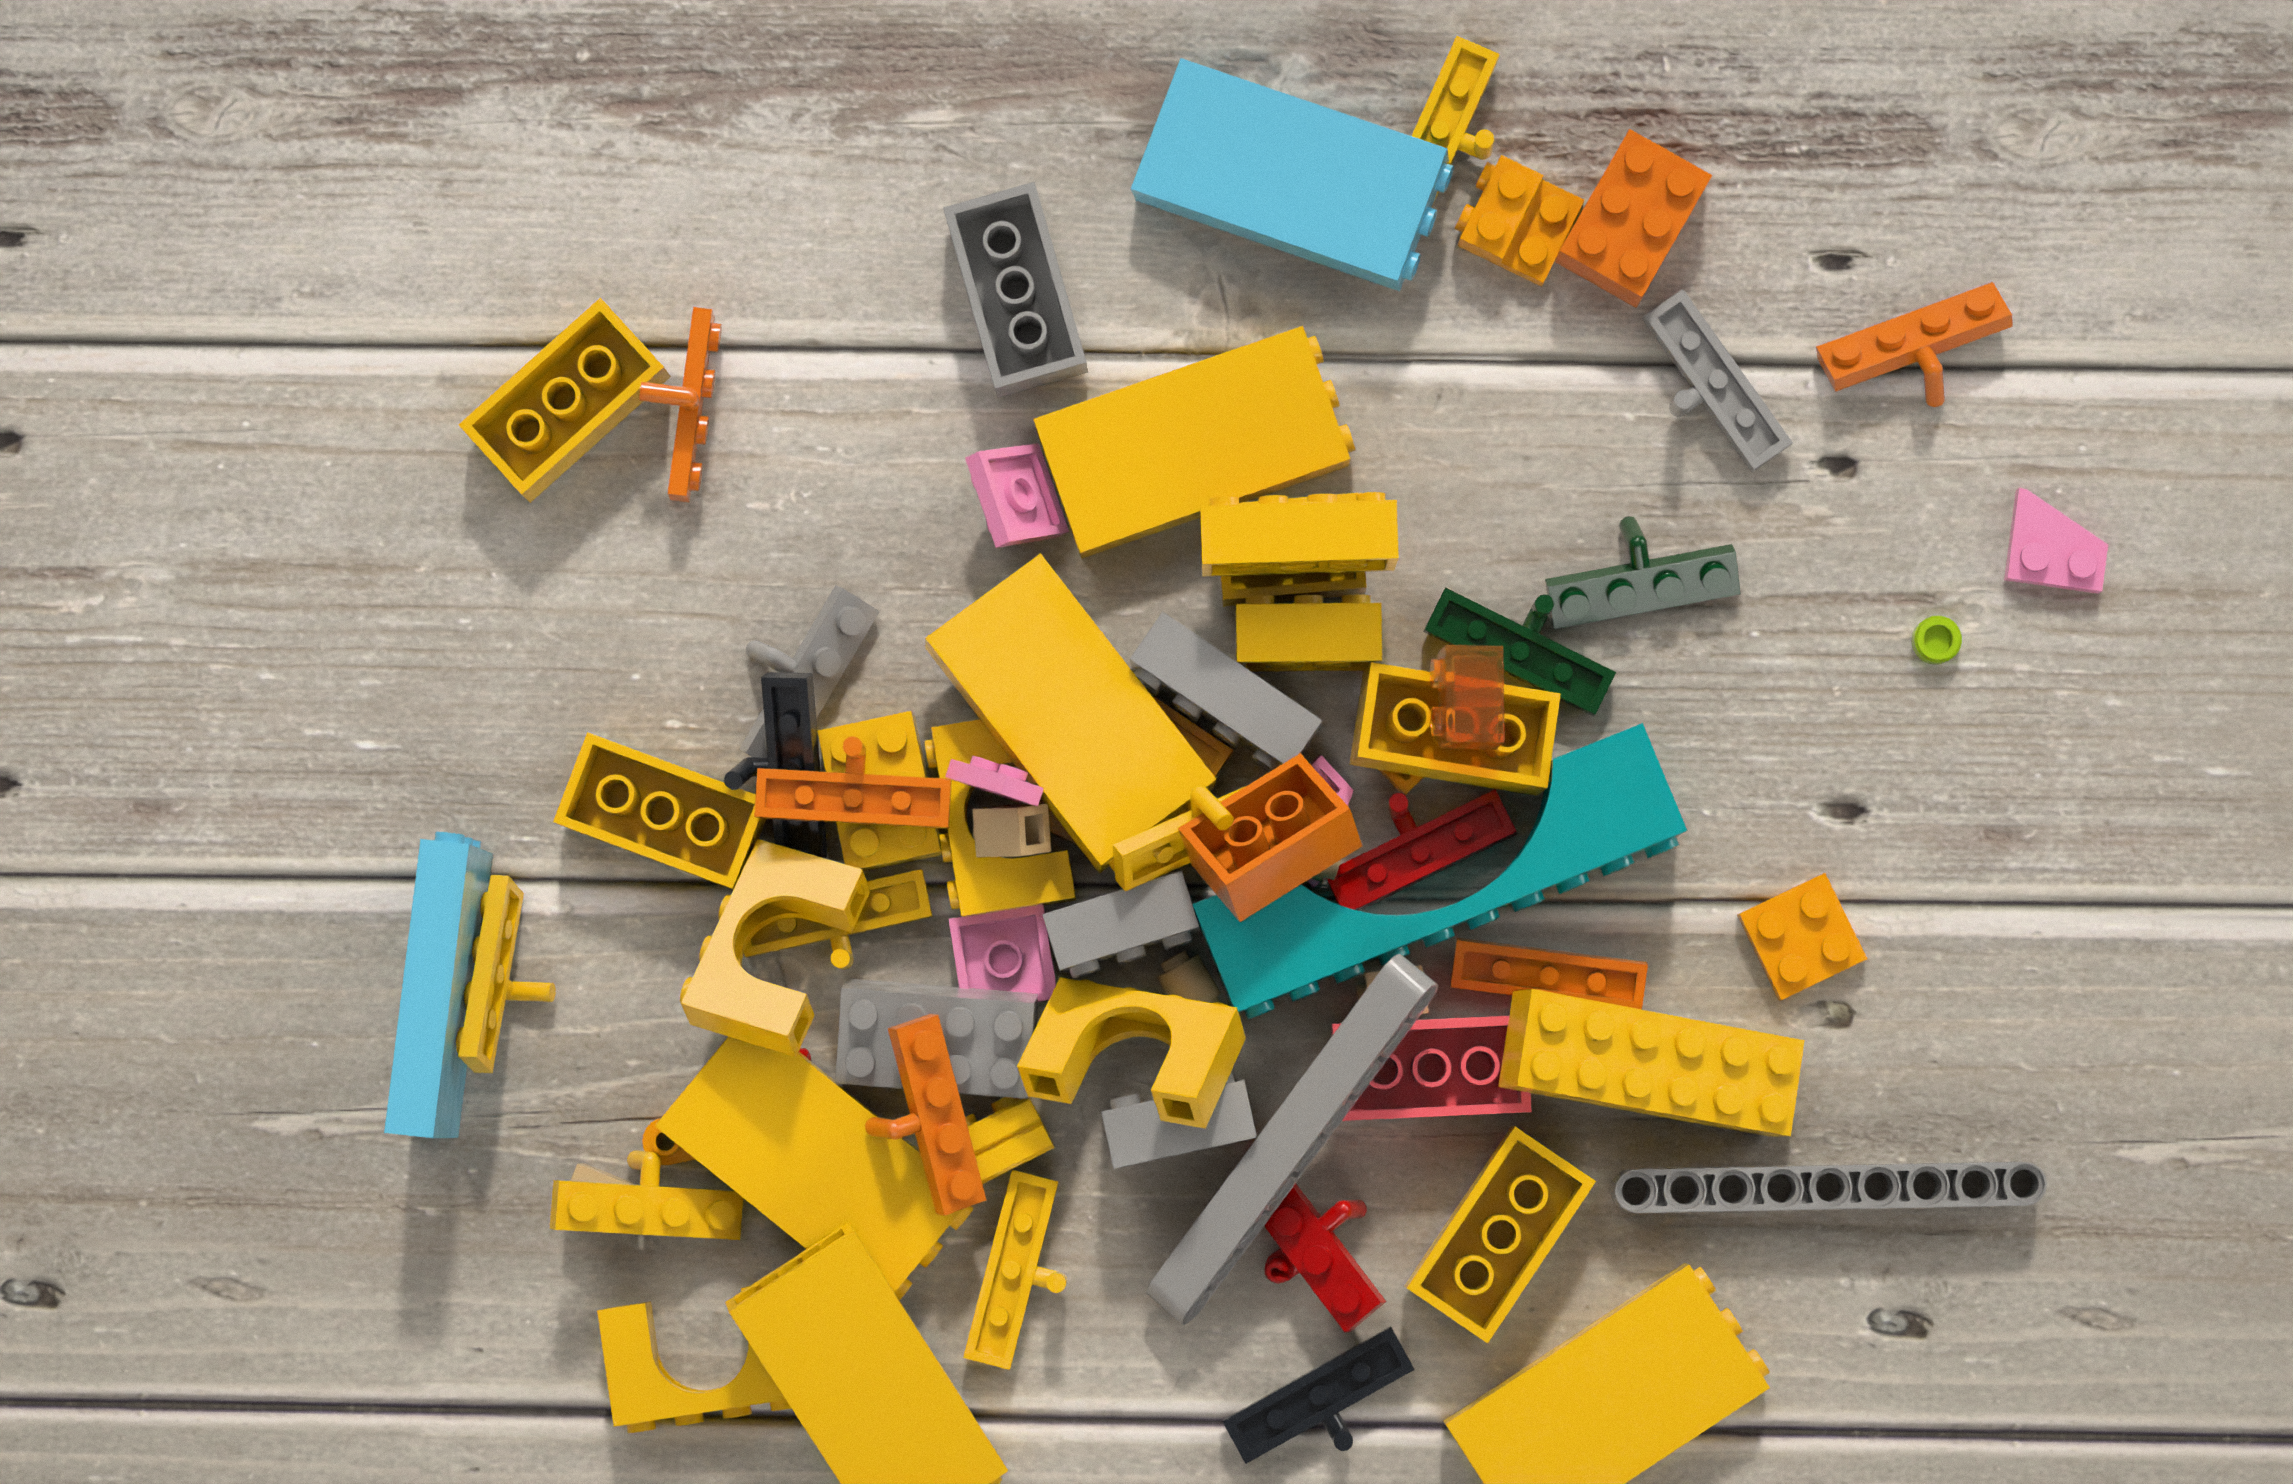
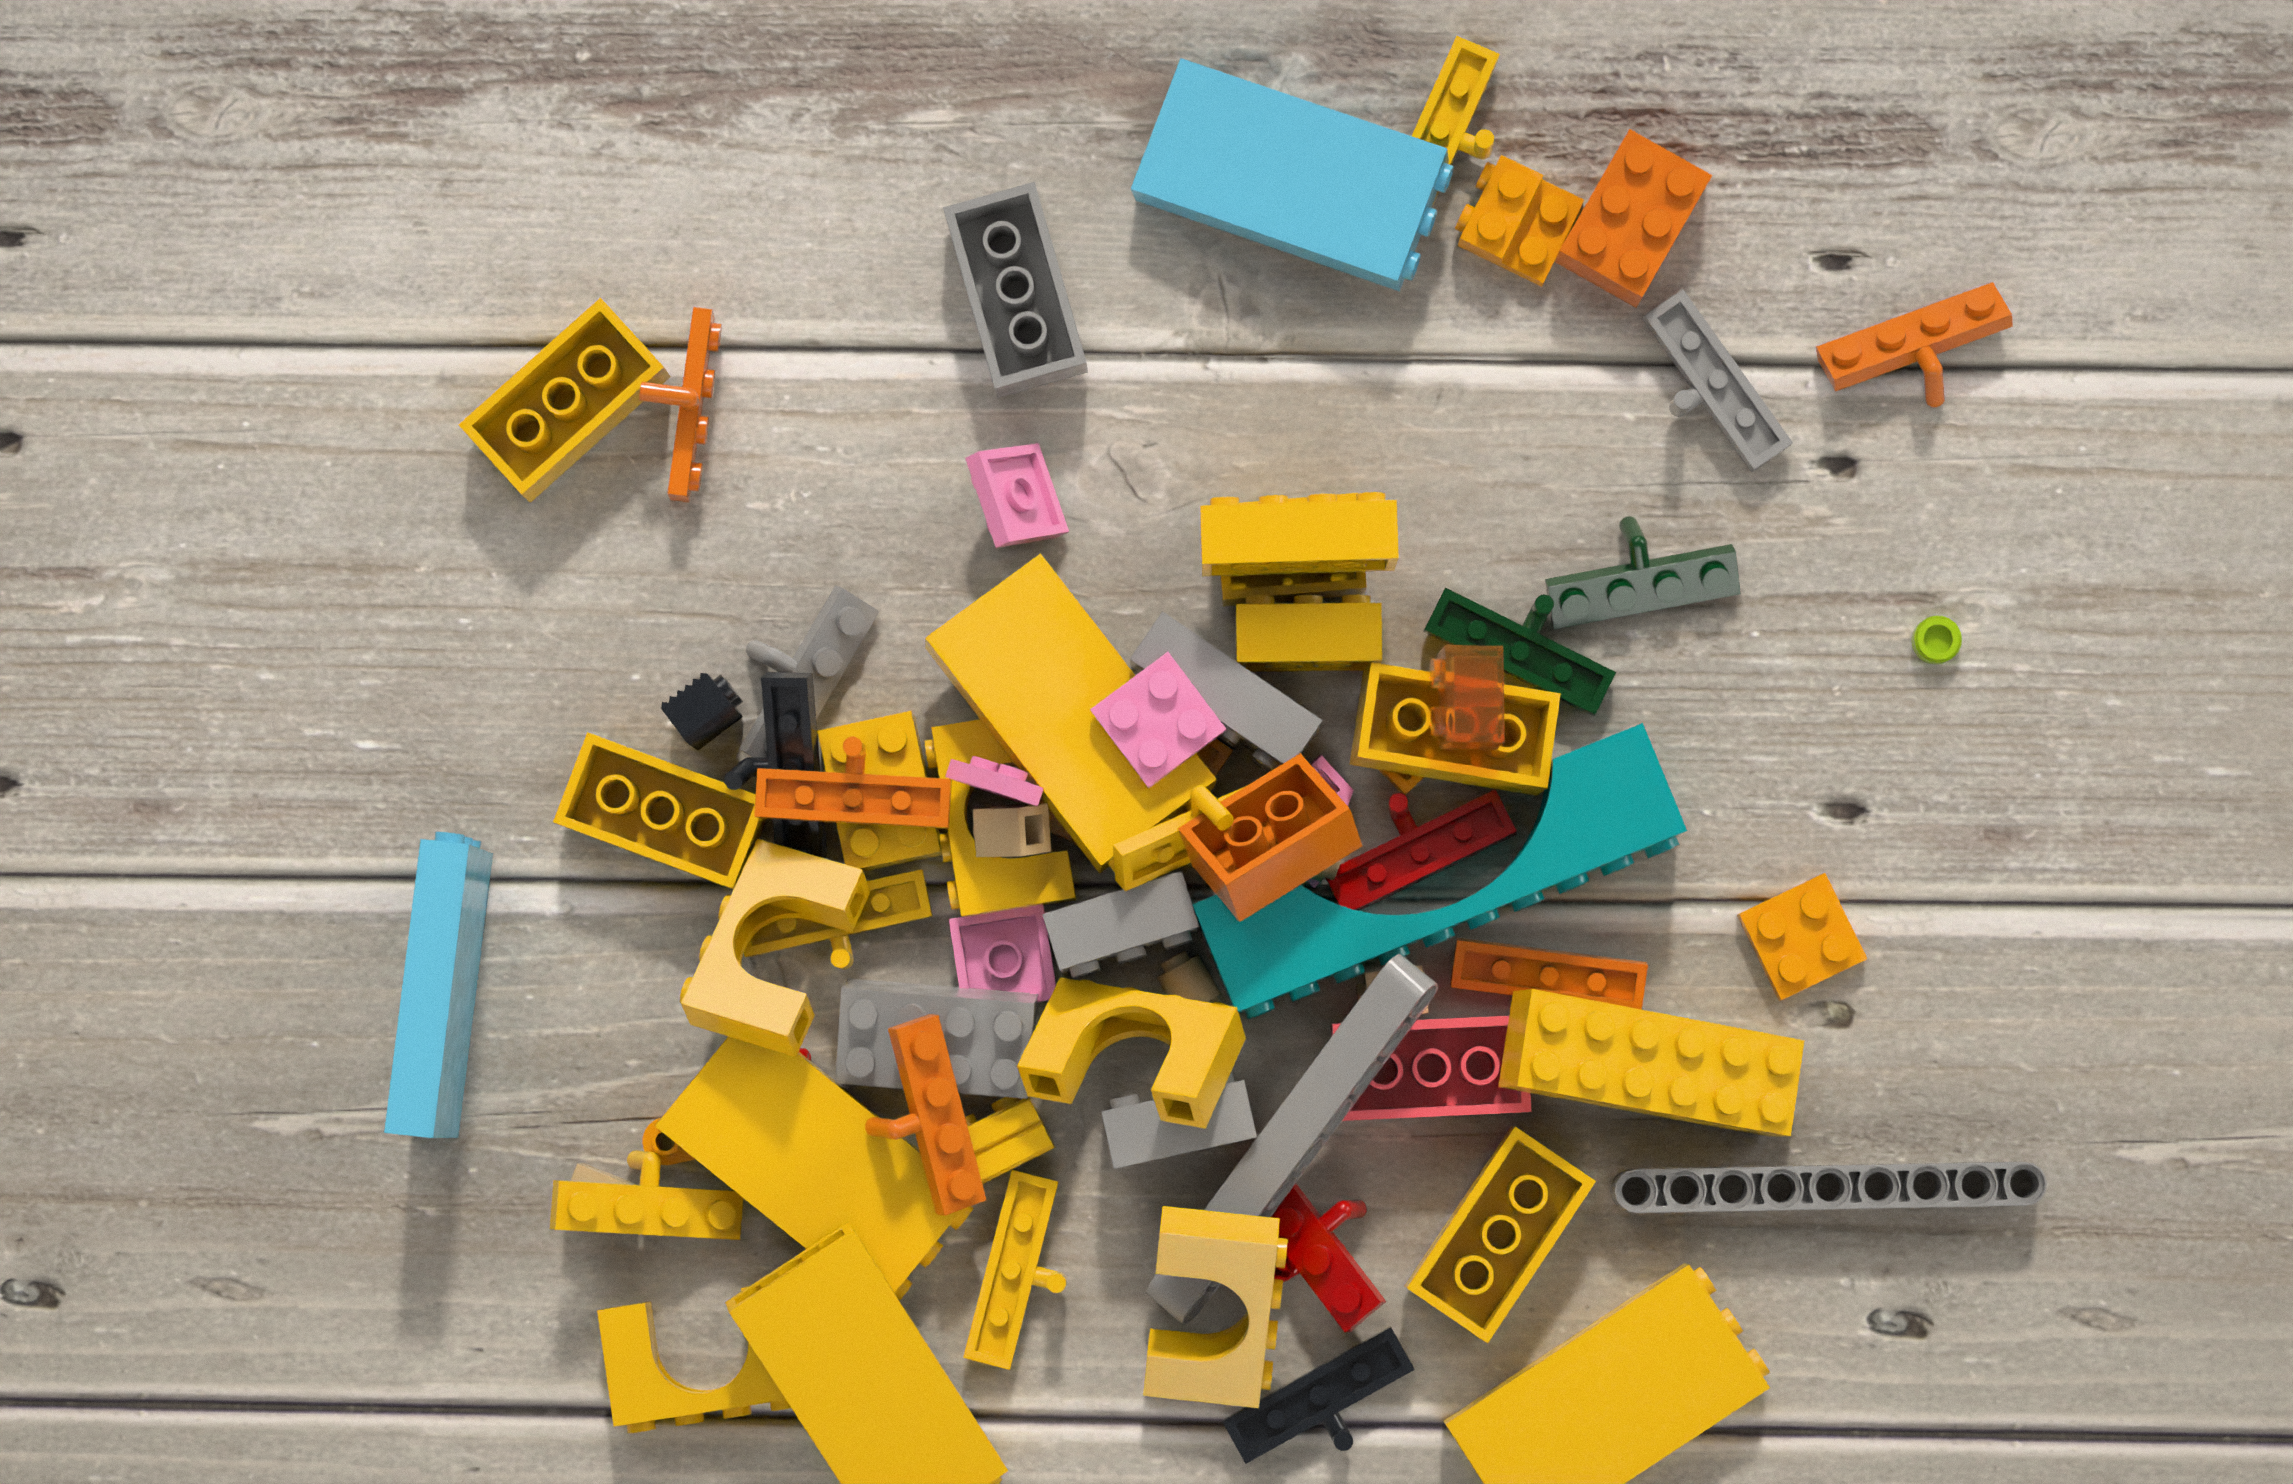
(490, 980): yellow plate -> none
(703, 709): none -> black brick
(1158, 720): none -> bright pink plate
(1192, 435): yellow brick -> none
(1243, 1256): none -> yellow arch
(2052, 548): bright pink wing -> none

